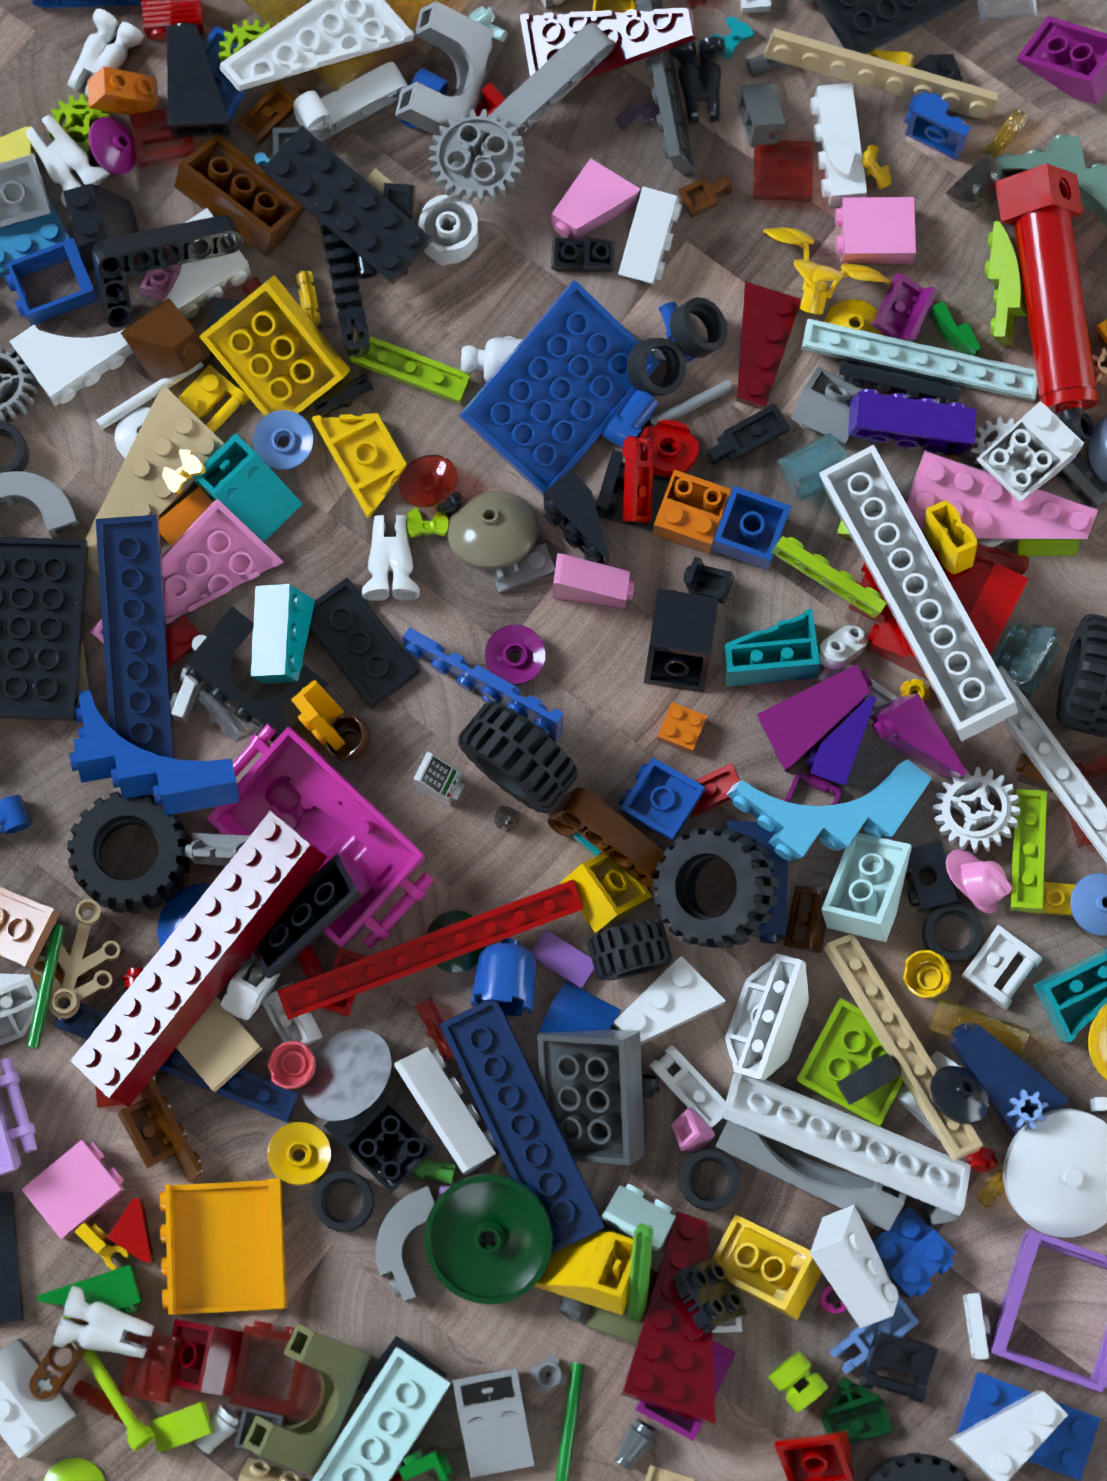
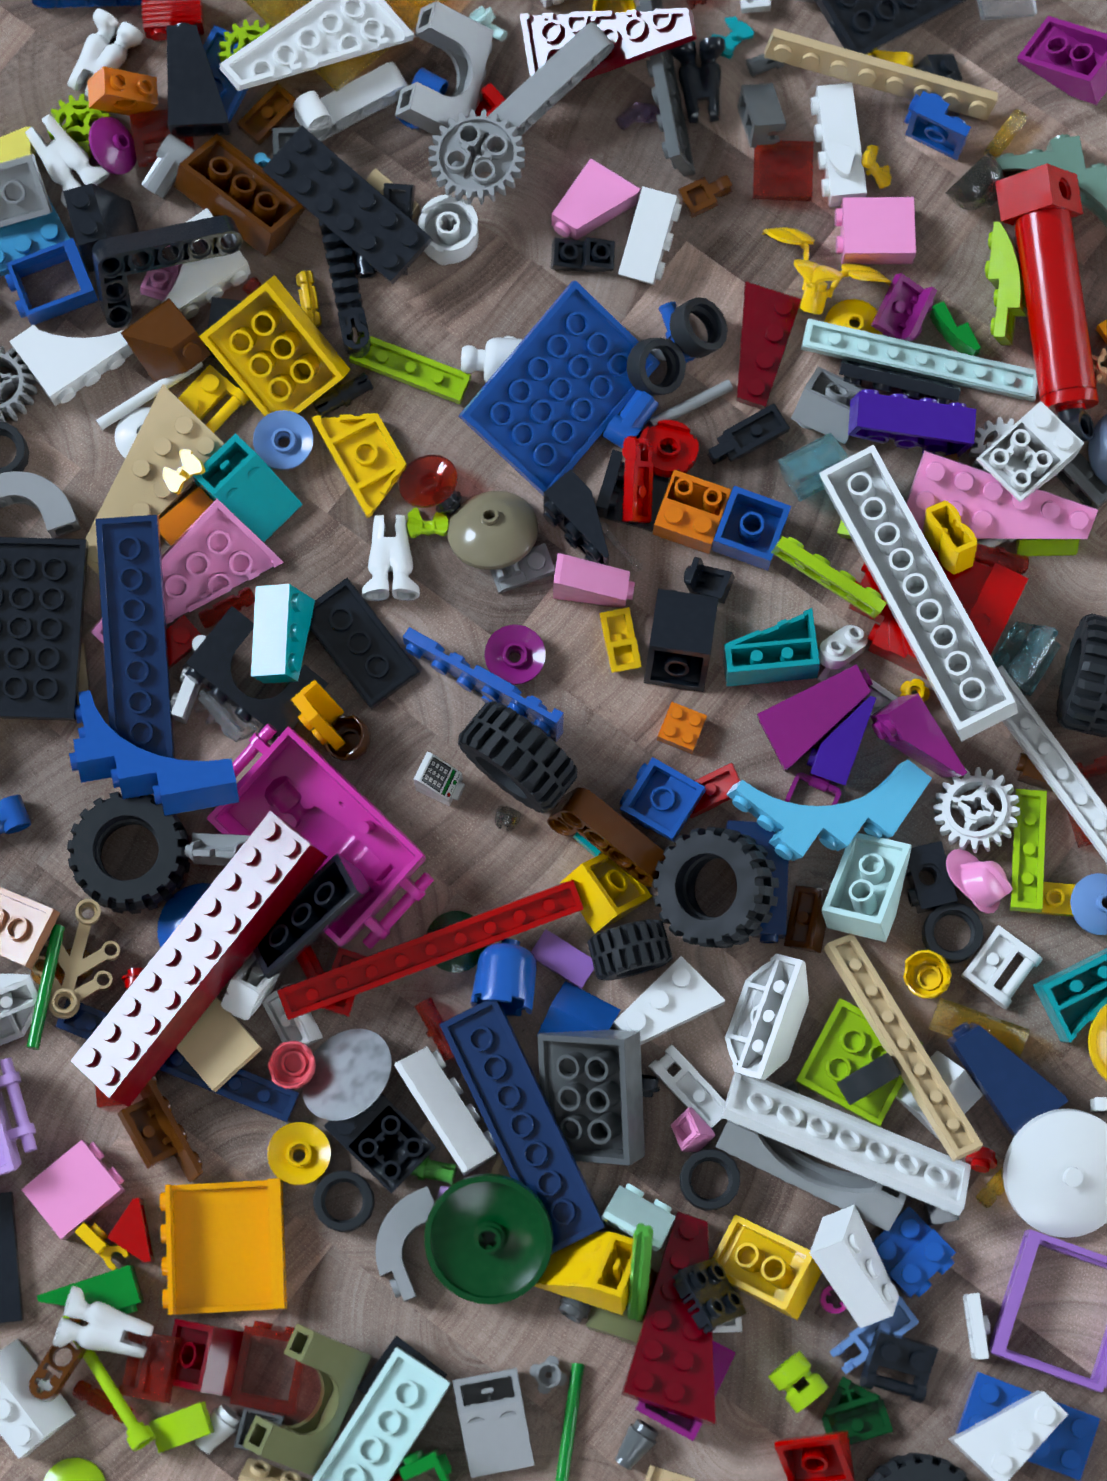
(165, 168): none -> light grey piece
(209, 617): none -> clear red axle
(620, 640): none -> yellow slope
(959, 1094): black dish -> none
(1031, 1101): light blue gear -> none

